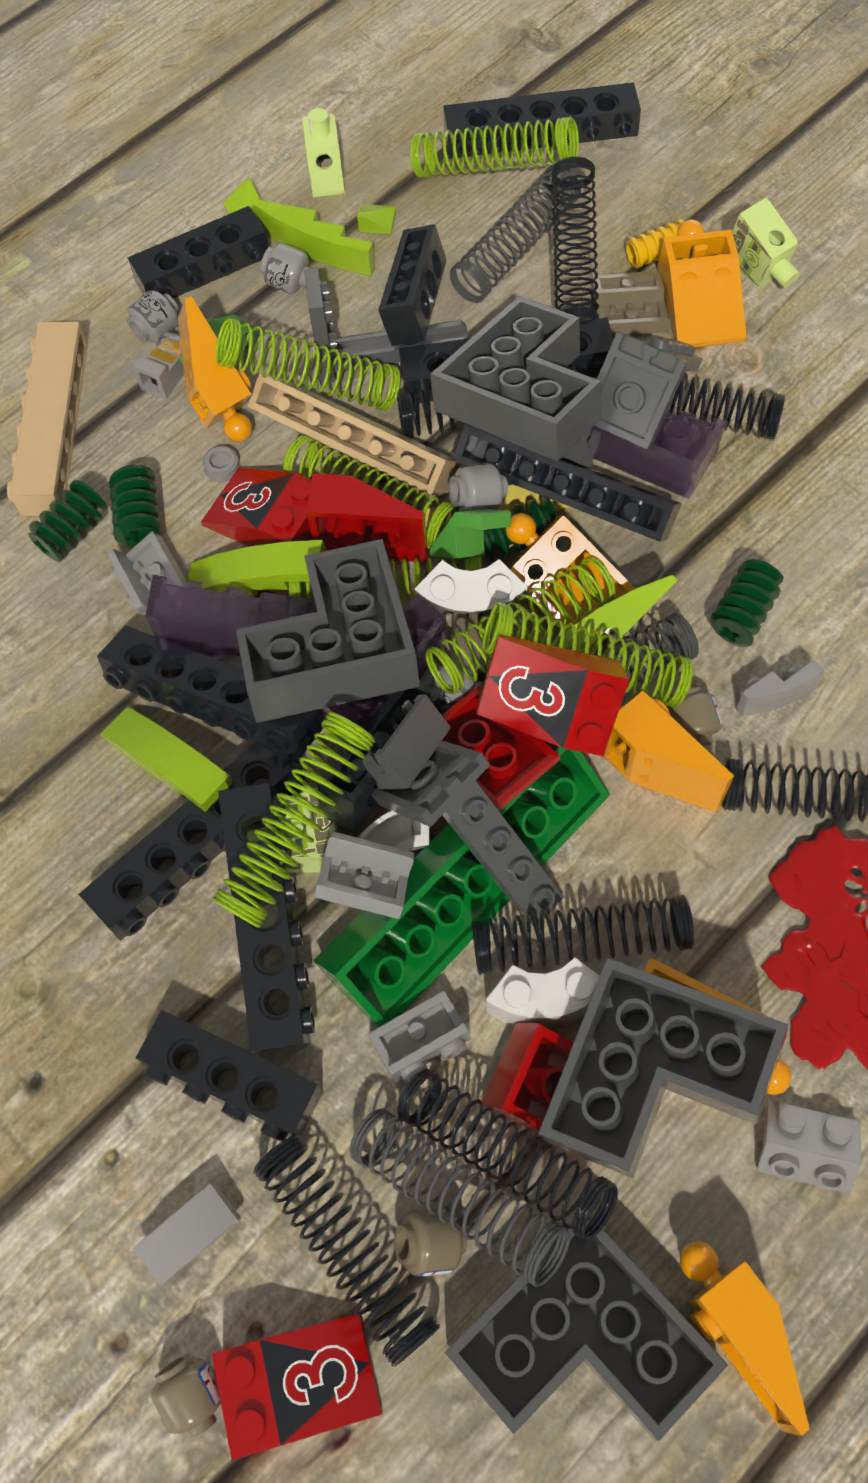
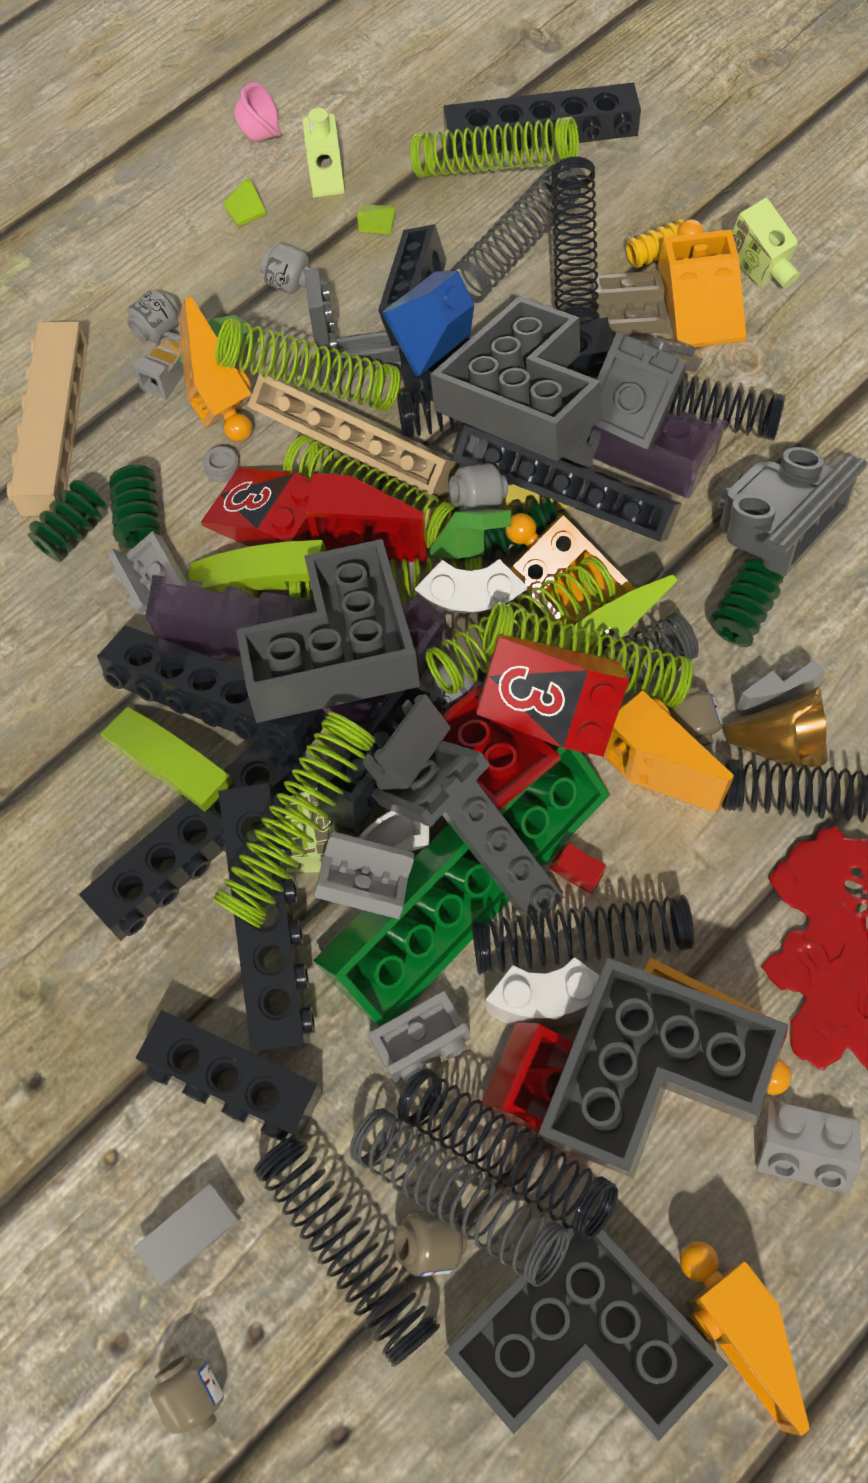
(201, 254): black brick -> none
(257, 113): none -> bright pink helmet
(295, 1385): red slope -> none
(318, 239): lime slope -> none
(431, 319): none -> blue slope
(578, 867): none -> red piece
(785, 732): none -> pearl gold hat
(787, 506): none -> dark grey brick

